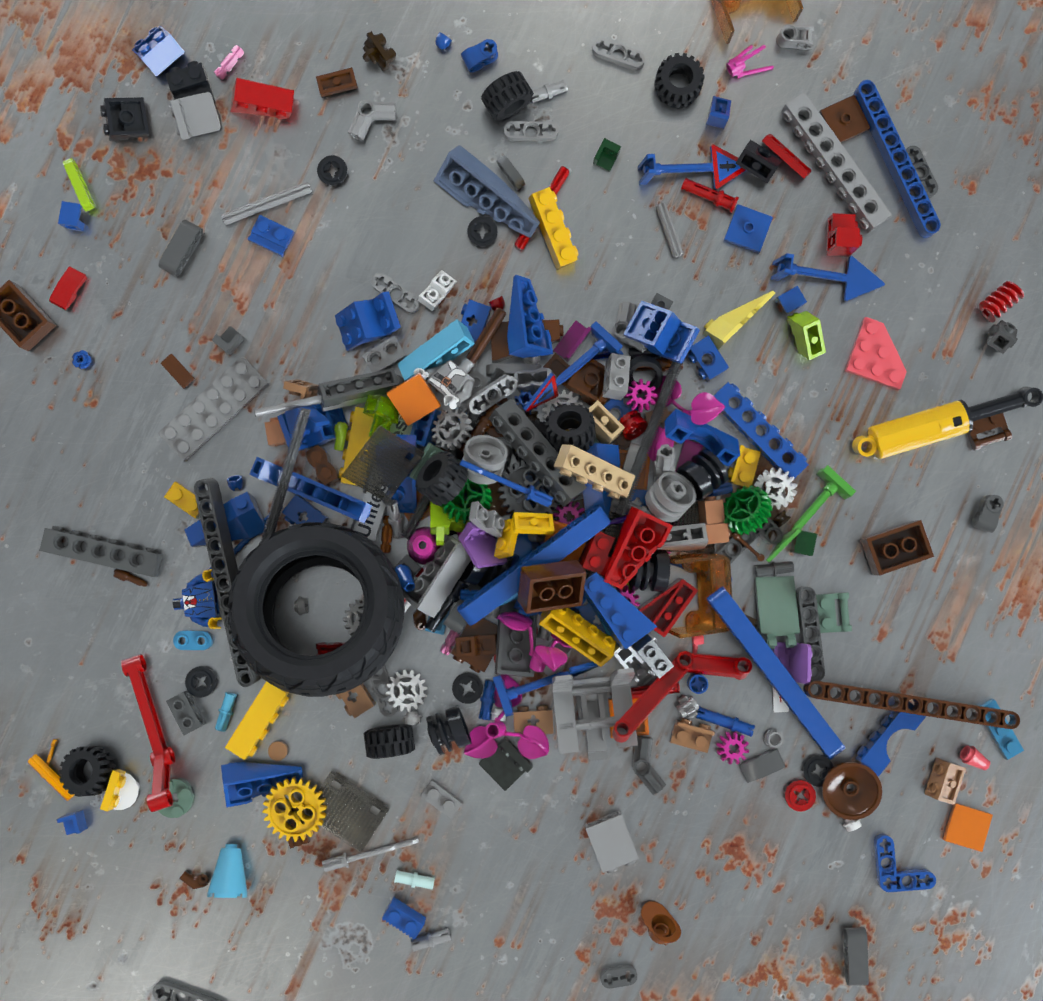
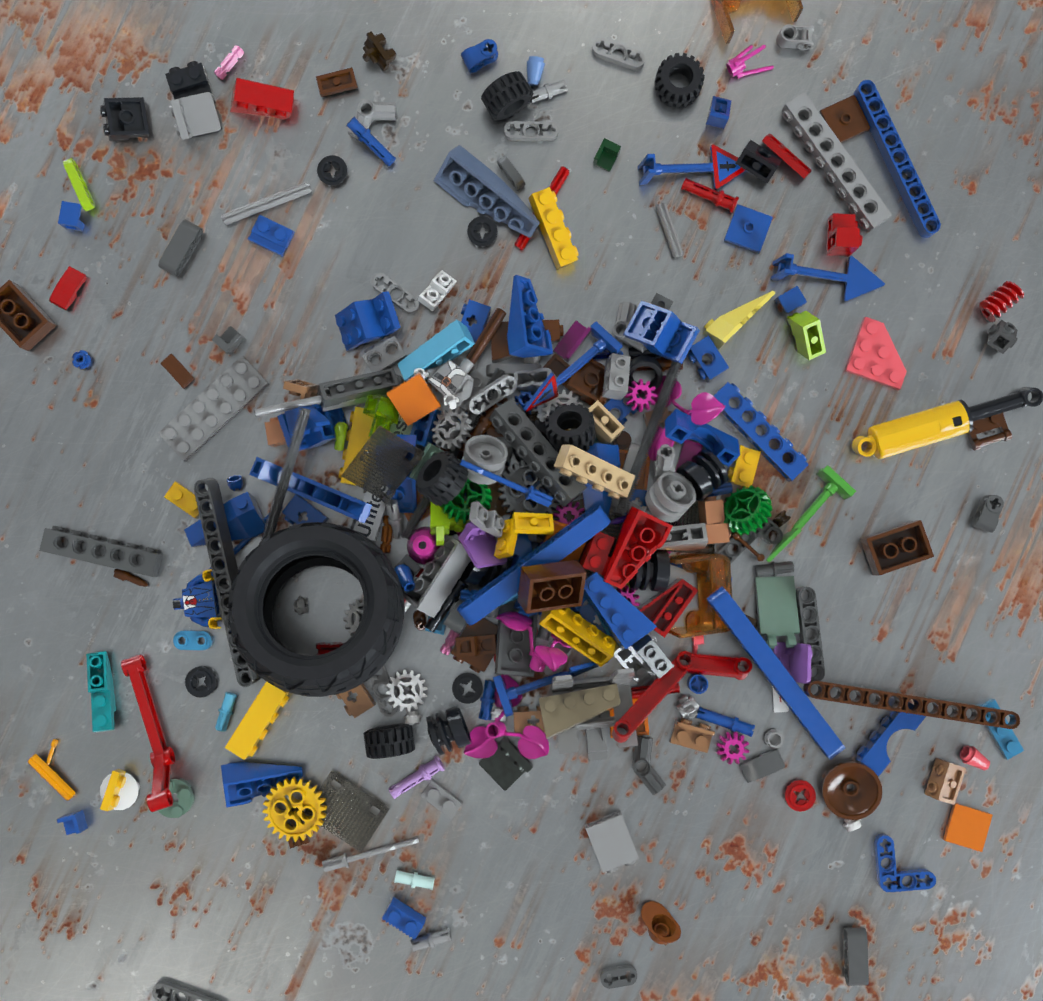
(73, 771): black tyre -> none
(102, 691): none -> teal slope
(157, 50): slope -> none
(186, 712): dark grey brick -> none
(195, 881): reddish brown arm -> none
(229, 874): medium azure cone -> none
(278, 750): medium nougat tile -> none
(325, 471): reddish brown brick -> none
(365, 136): none -> blue pin
(423, 773): none -> lavender pin
(442, 41): blue hinge -> none
(497, 303): red hinge -> none
(534, 70): none -> medium blue cone
(573, 708): none -> dark tan wedge
(633, 424): red wheel -> none
(777, 480): white gear -> none
(804, 543): dark green panel -> none
(810, 766): black gear -> none
(827, 612): sand green plate -> none
(931, 182): dark grey beam -> none

